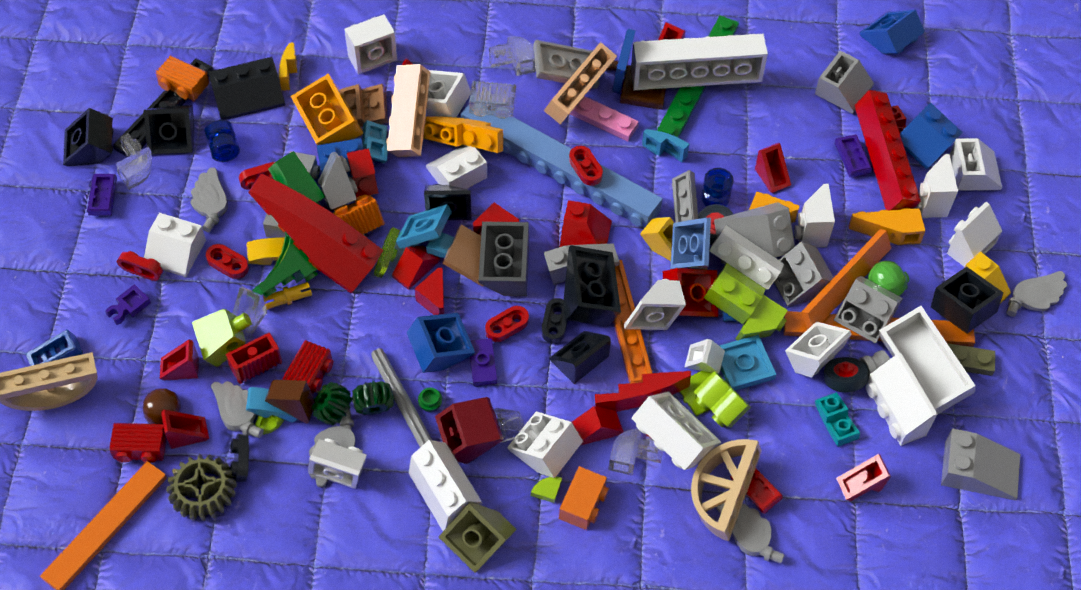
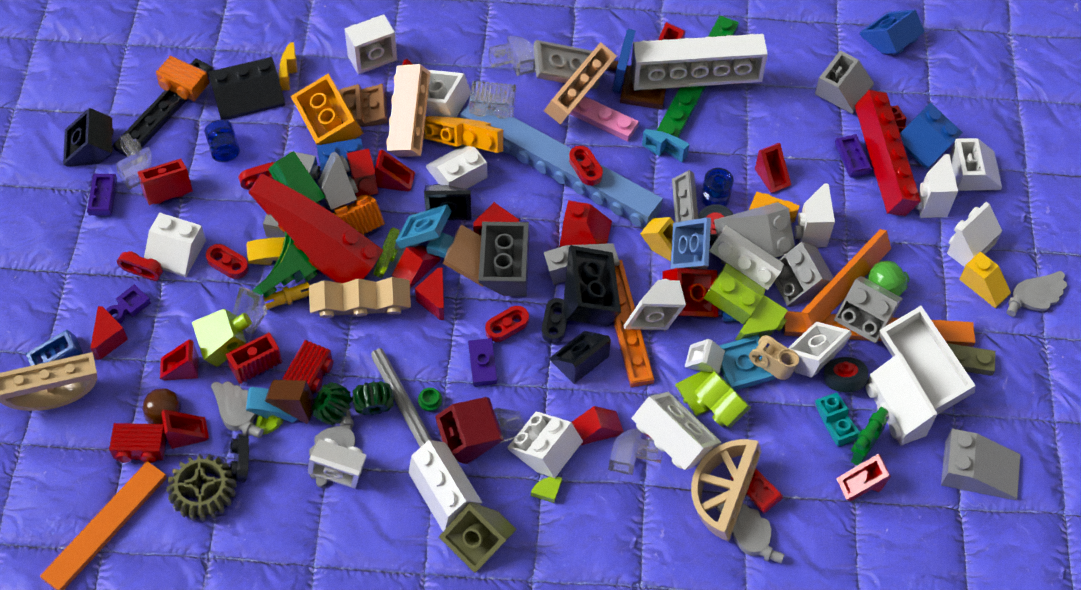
(106, 335): none -> red slope
(165, 181): none -> red brick
(170, 129): black slope -> none
(209, 198): light grey animal -> none
(359, 297): none -> tan brick
(375, 139): dark azure slope -> none
(392, 173): none -> red slope
(439, 341): blue slope -> none
(583, 498): orange brick -> none
(635, 394): red slope -> none
(775, 359): none -> tan piece
(869, 436): none -> green plate
(875, 361): light grey wheel -> none
(902, 225): light orange slope -> none
(966, 300): black brick -> none

